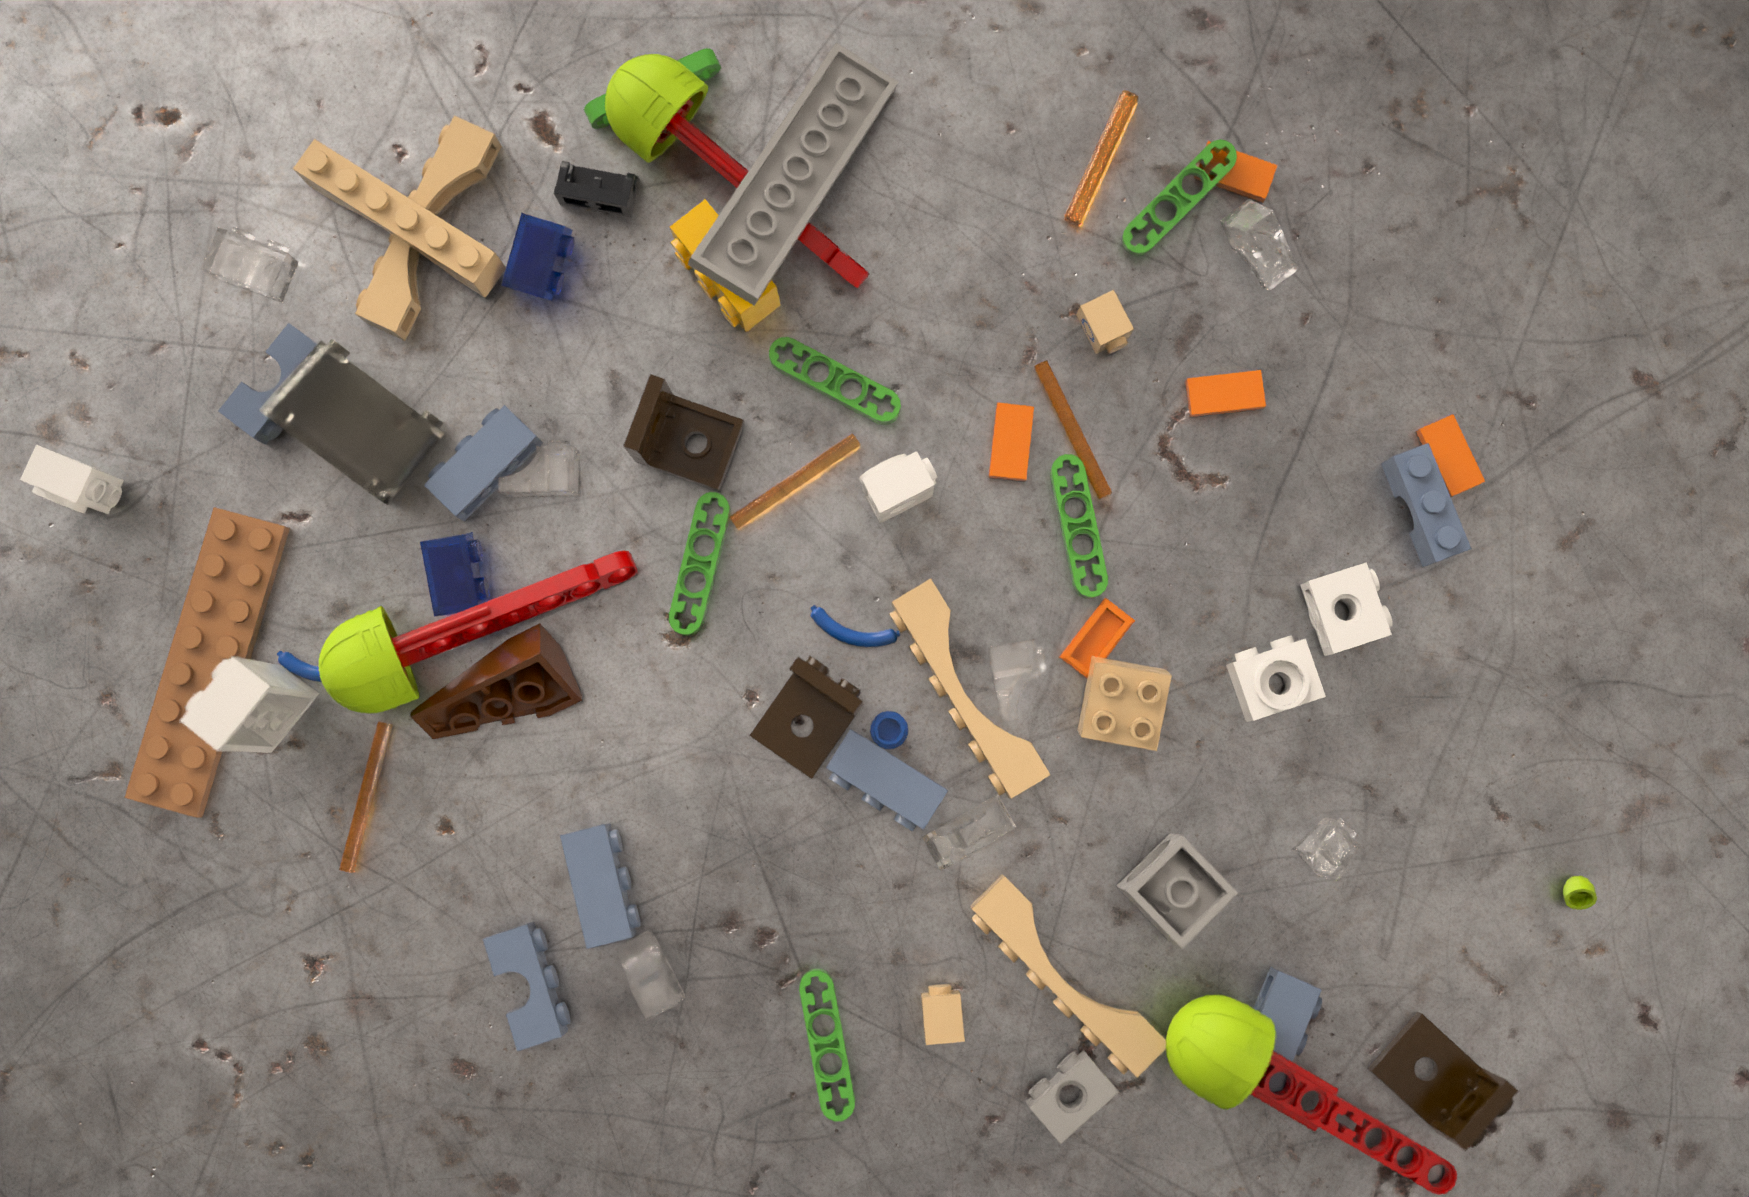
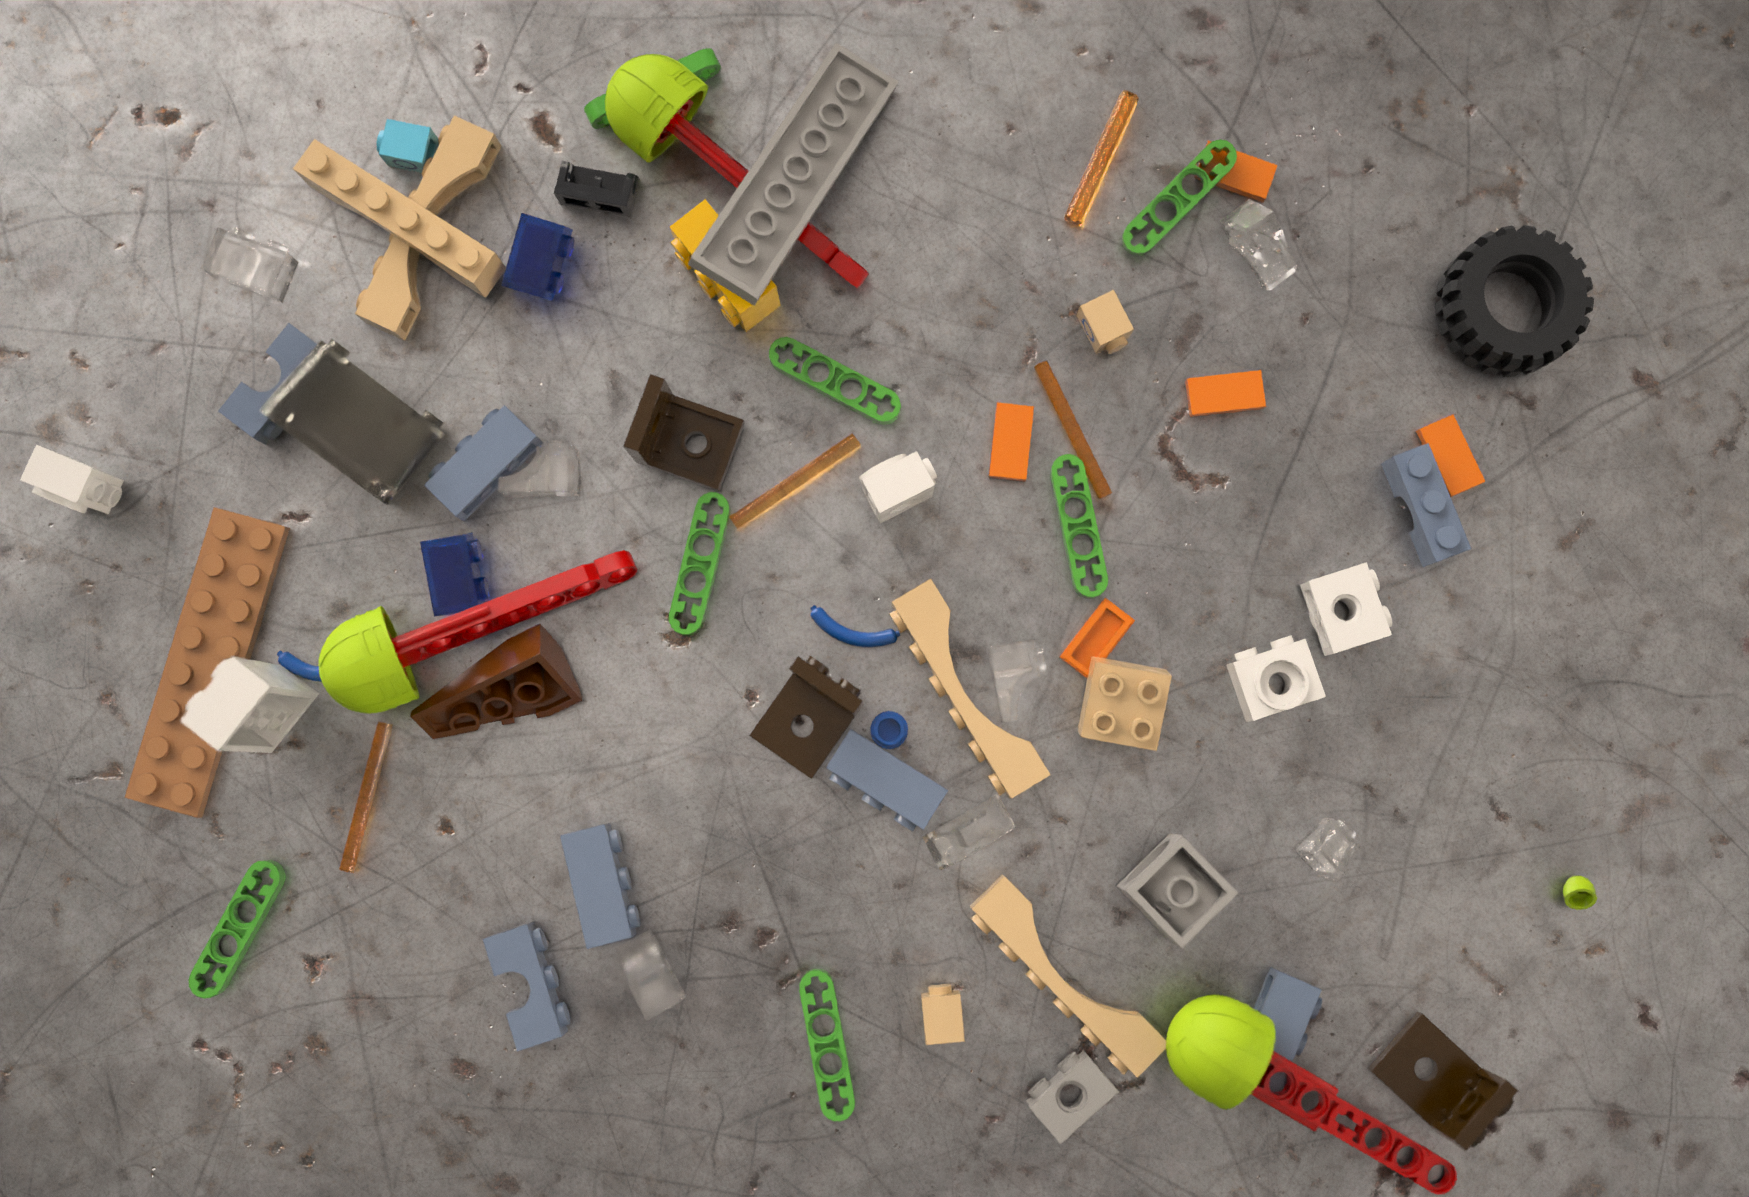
(232, 925): none -> bright green beam
(406, 145): none -> medium azure brick
(1551, 273): none -> black tyre

